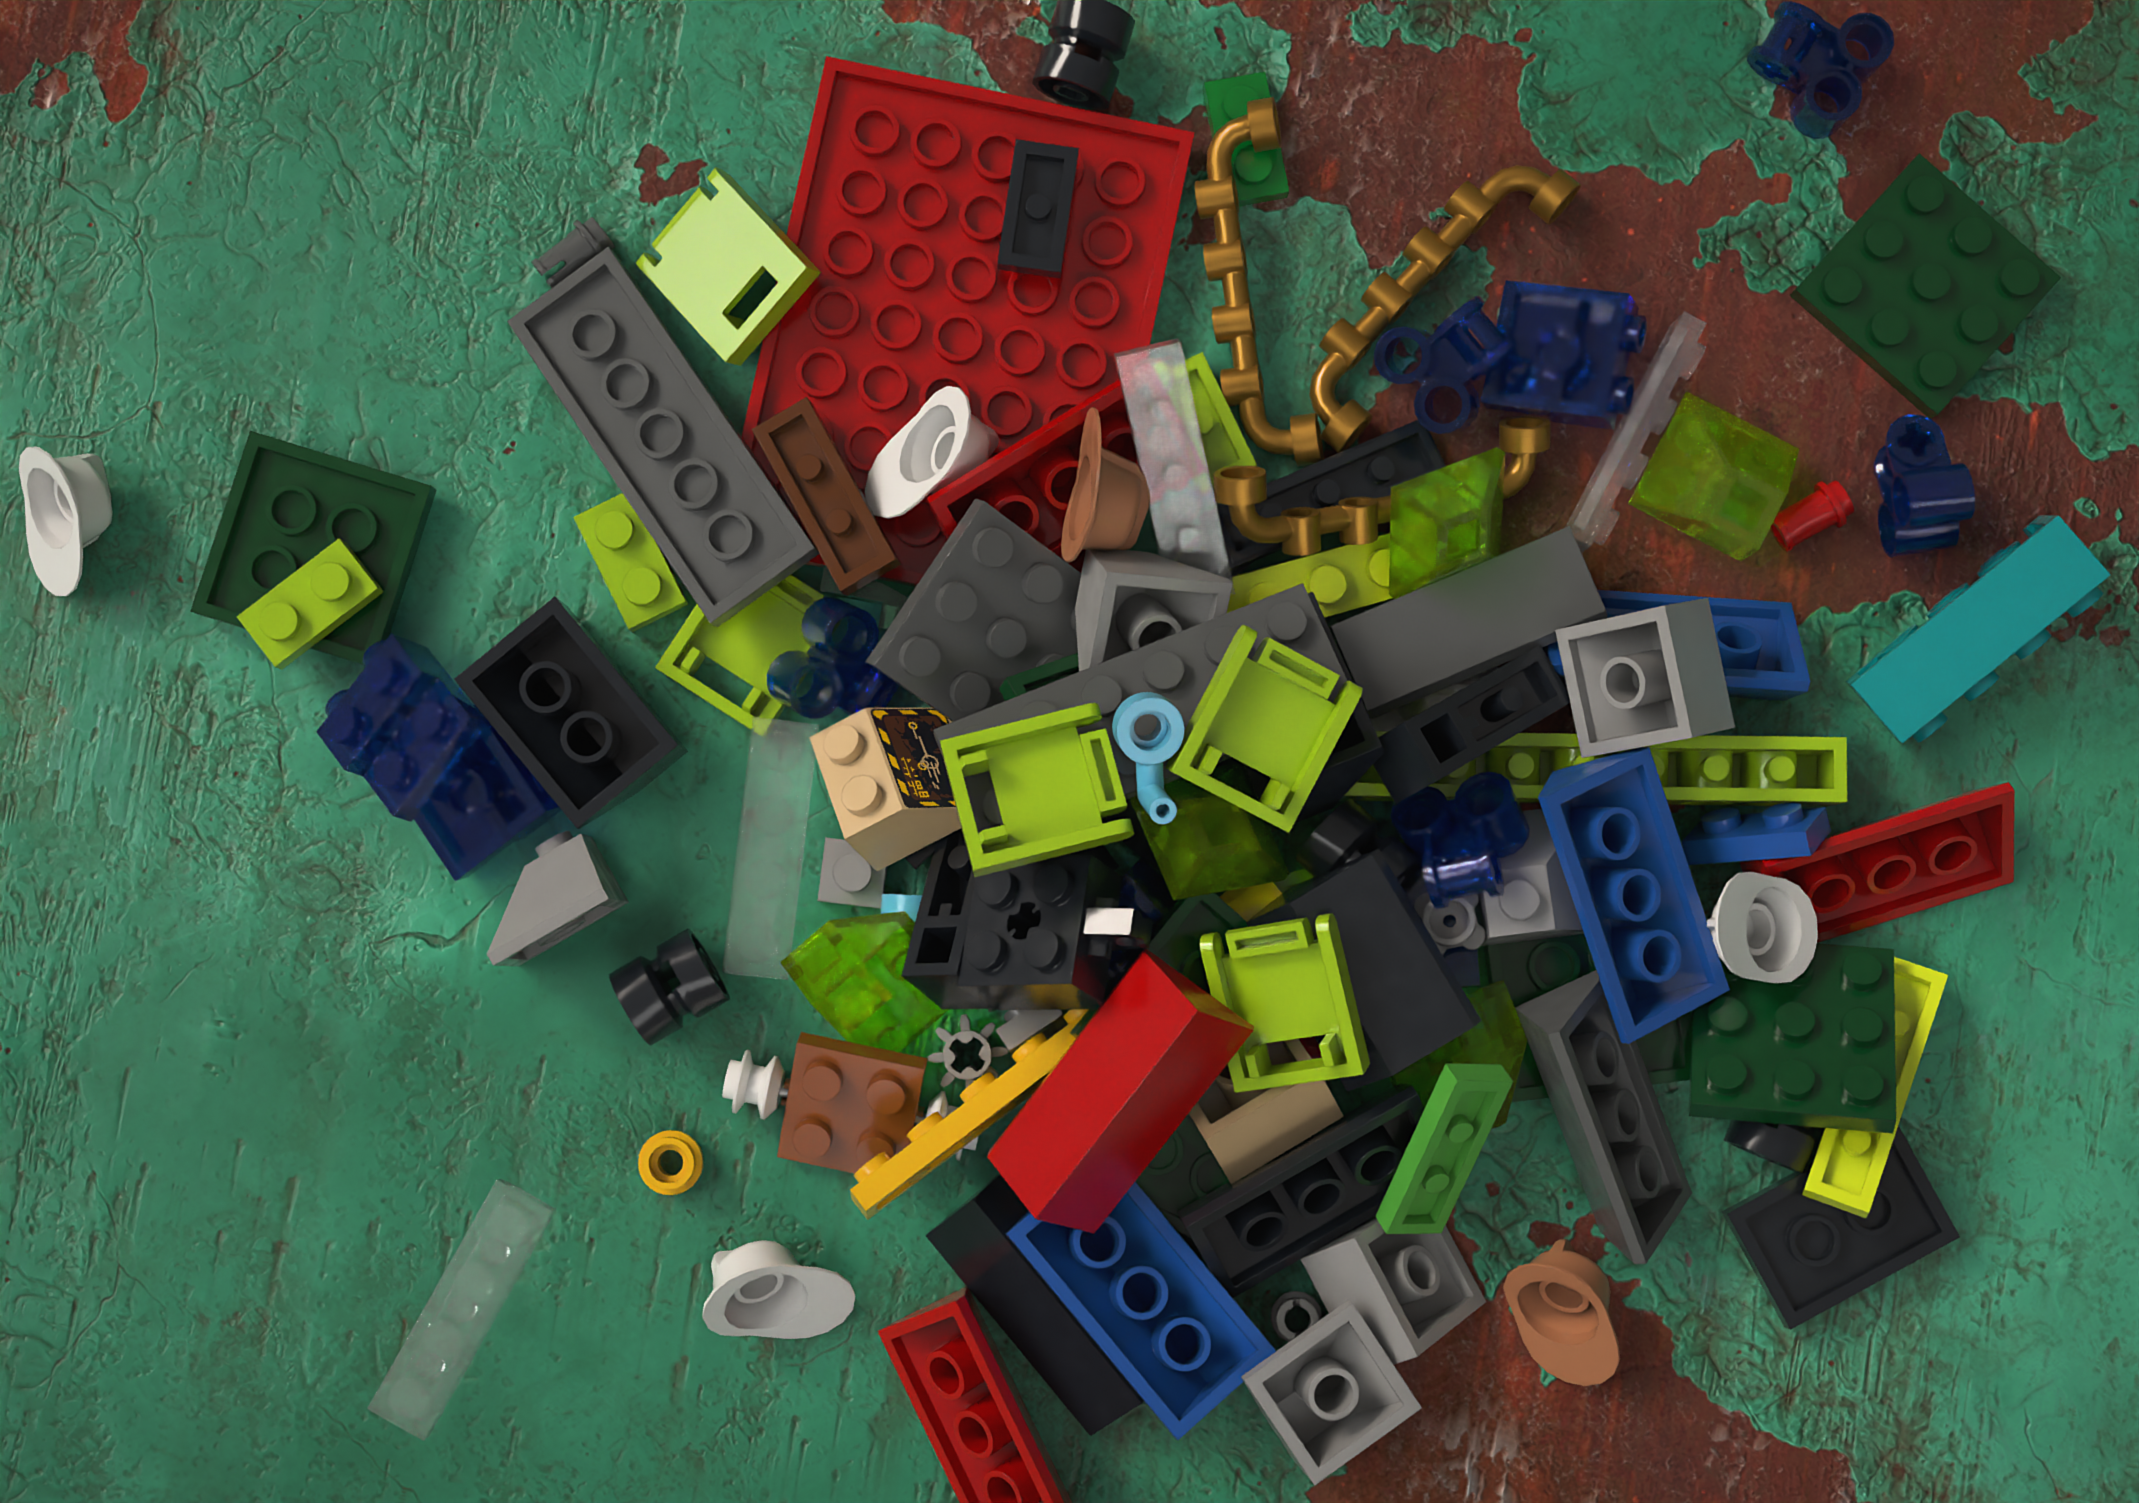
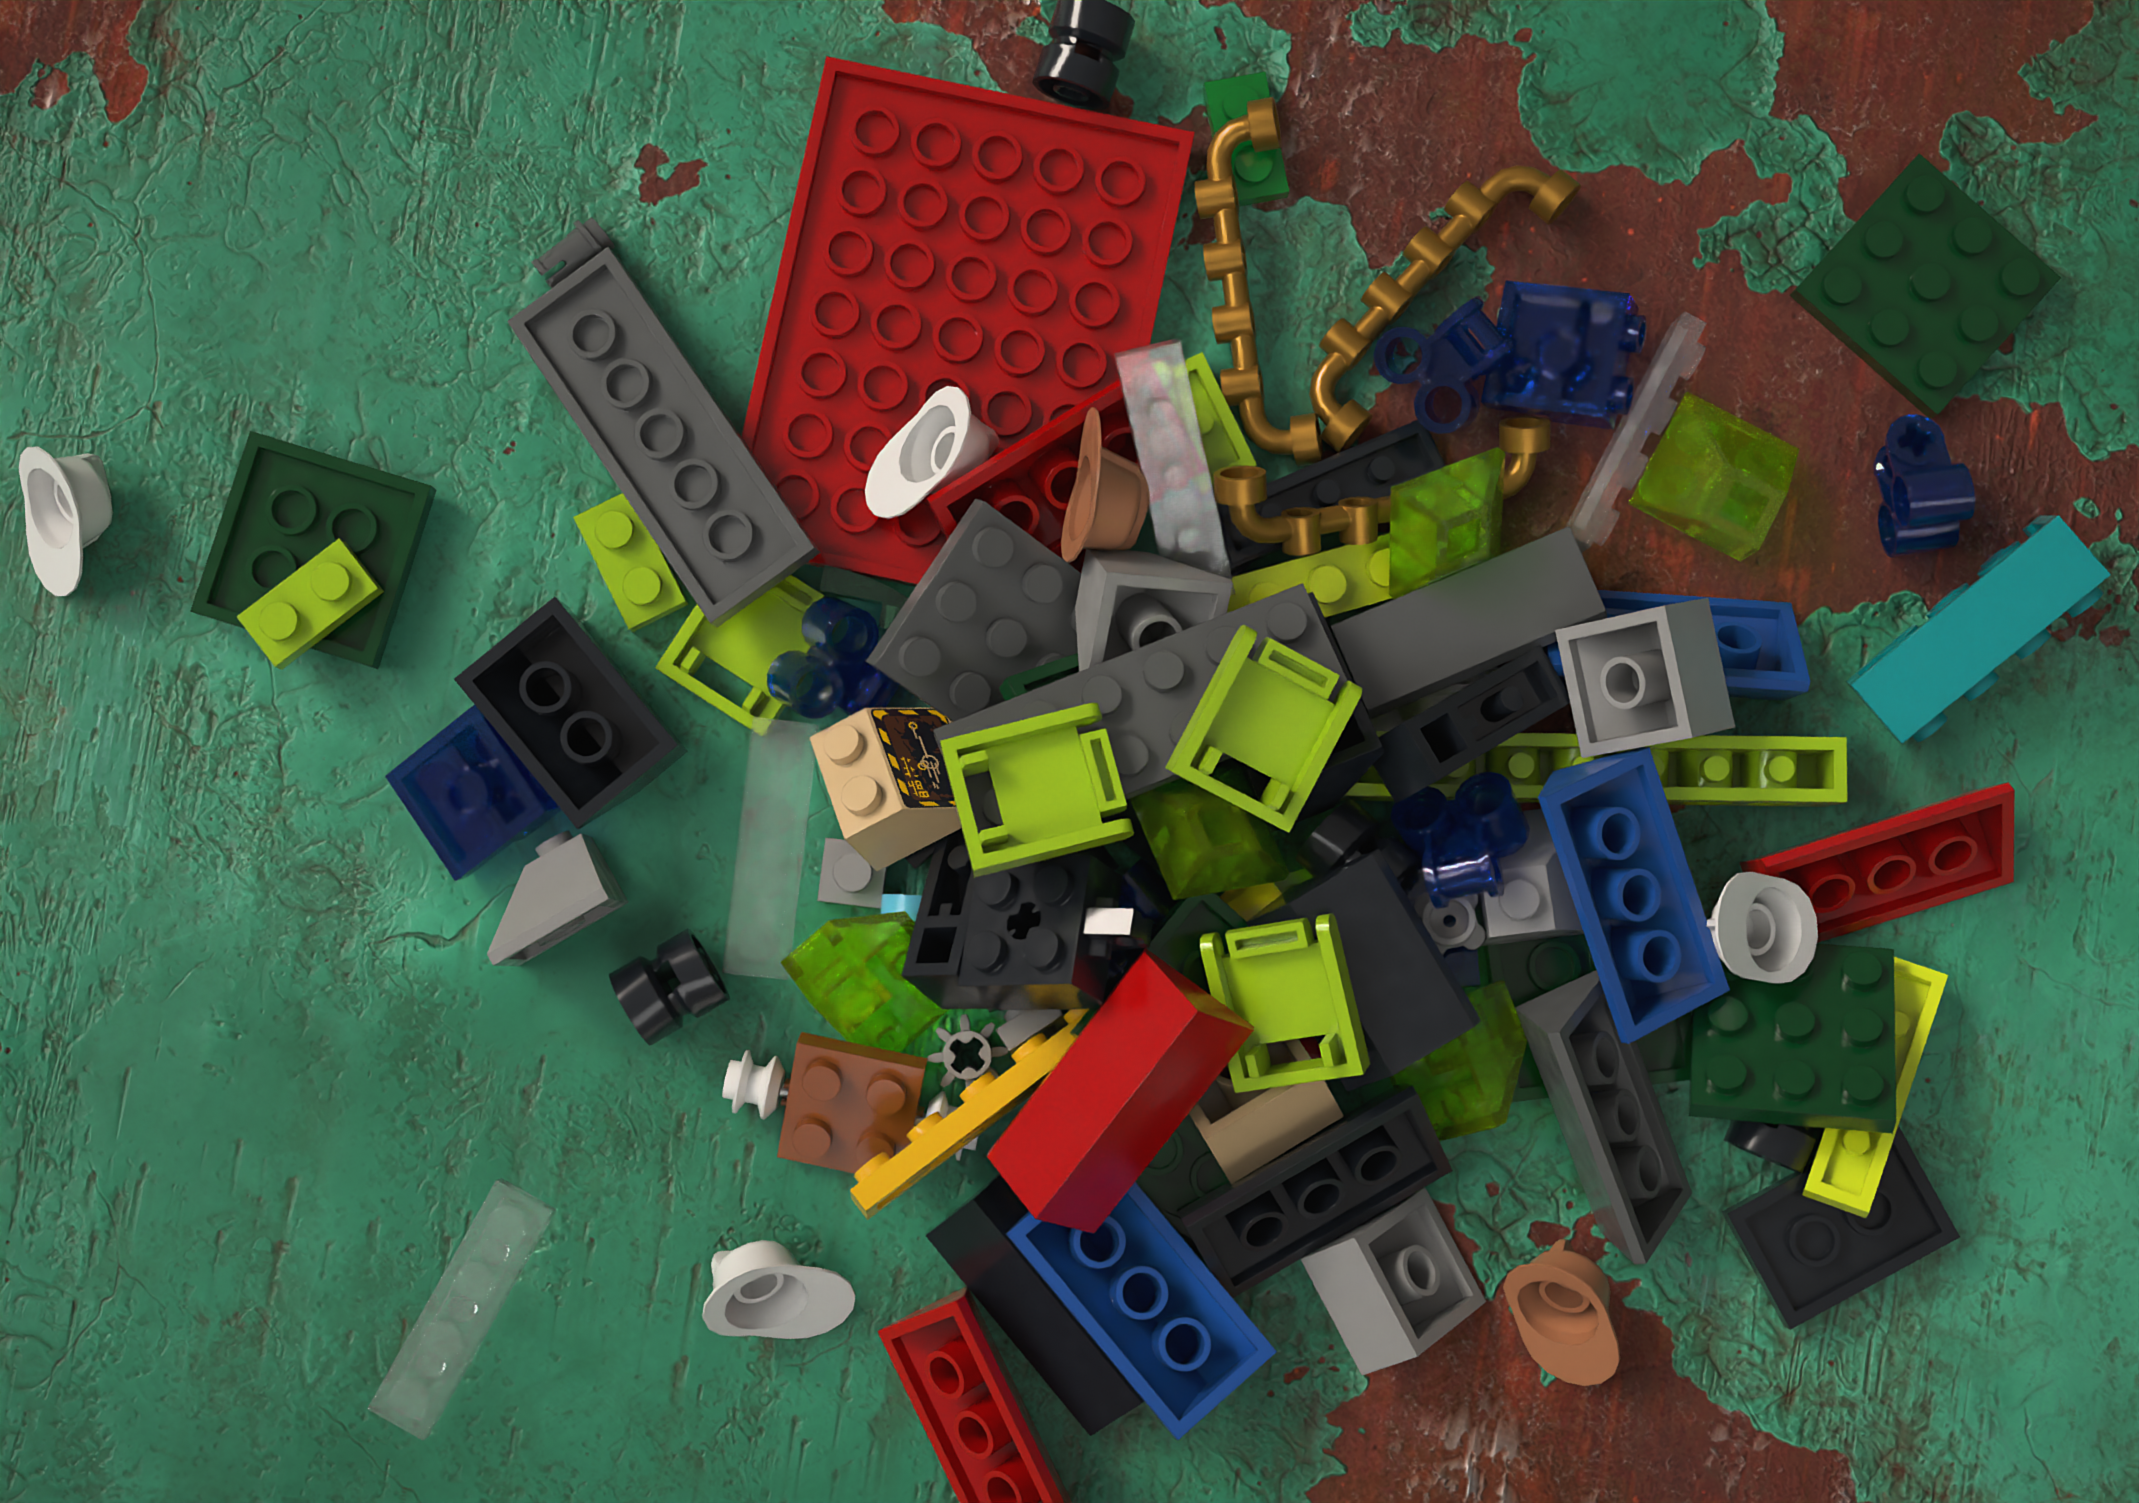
(401, 724): clear blue plate -> none
(650, 1162): yellow plate -> none
(715, 256): lime container -> none
(826, 496): reddish brown plate -> none
(1038, 208): black plate -> none
(1150, 750): medium azure plate -> none
(1287, 1302): dark grey pin -> none
(1330, 1392): light grey slope -> none
(1444, 1148): bright green plate -> none
(1773, 834): blue plate -> none
(1812, 514): red pin -> none
(1820, 63): clear blue piece -> none

